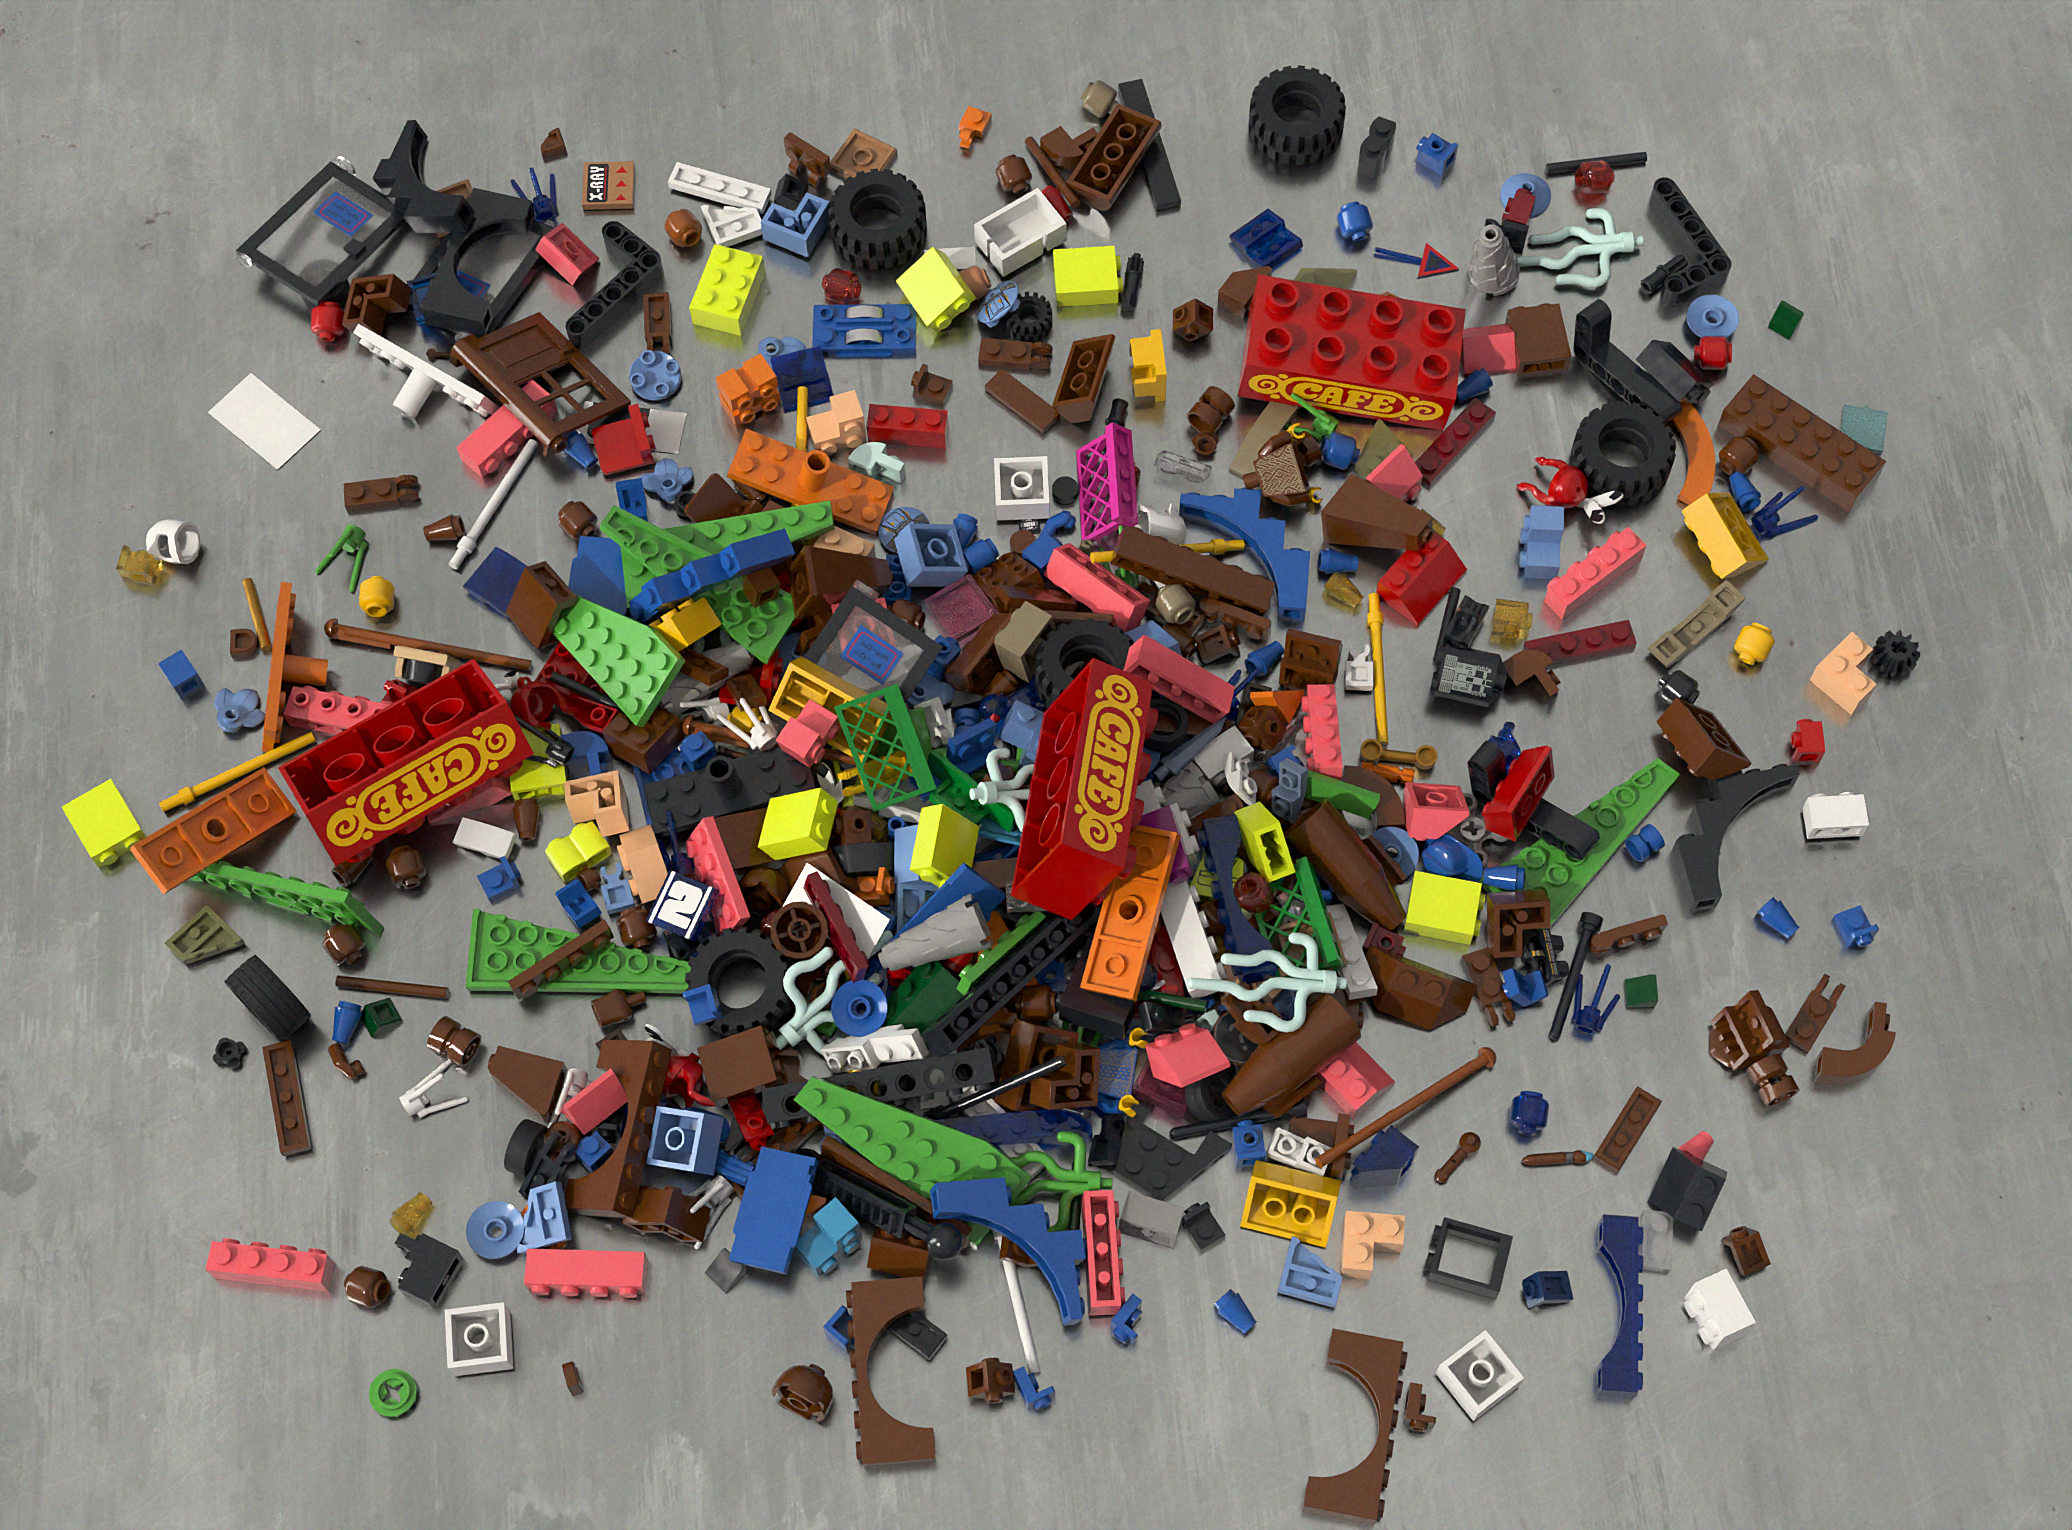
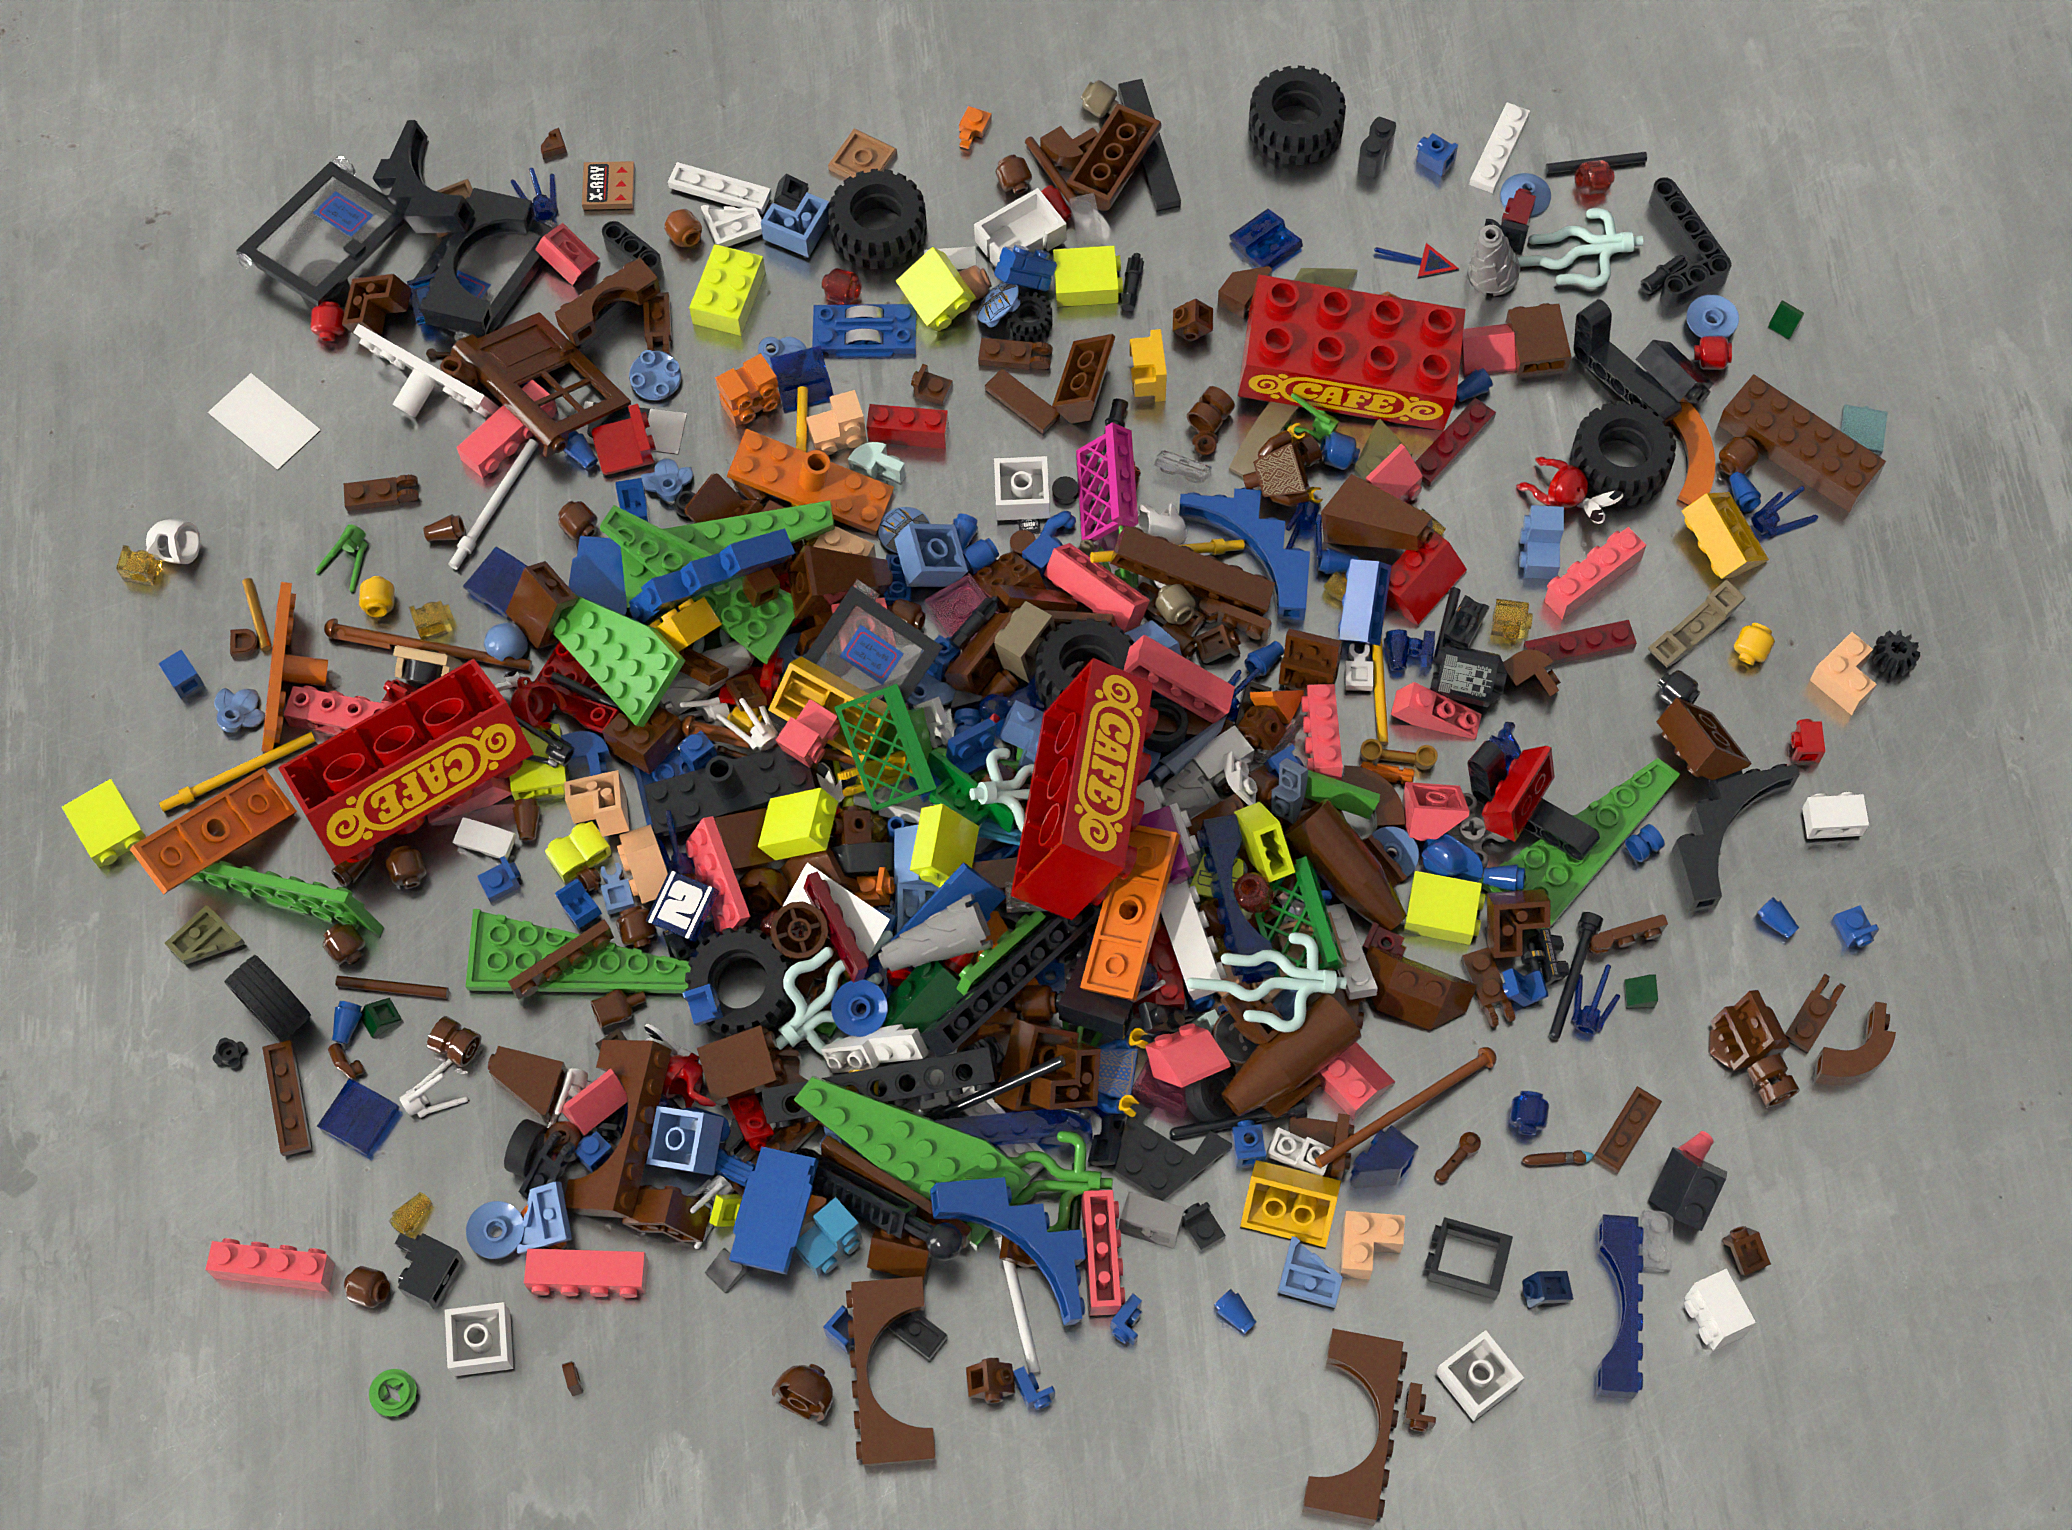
(358, 1116): none -> clear blue slope
(432, 619): none -> clear yellow brick
(461, 371): none -> reddish brown piece
(505, 641): none -> medium blue hair
(631, 283): none -> reddish brown arch
(725, 1210): none -> neon yellow plate
(807, 155): reddish brown plate -> none
(975, 621): none -> black piece
(1025, 268): none -> blue brick
(1086, 220): none -> clear plate
(1173, 1000): dark green bar -> none
(1305, 518): none -> clear blue plant
(1354, 221): blue head -> none
(1364, 602): none -> brick
(1397, 649): none -> clear blue cone
(1423, 648): none -> clear blue tile
(1434, 711): none -> coral slope
(1499, 147): none -> white plate

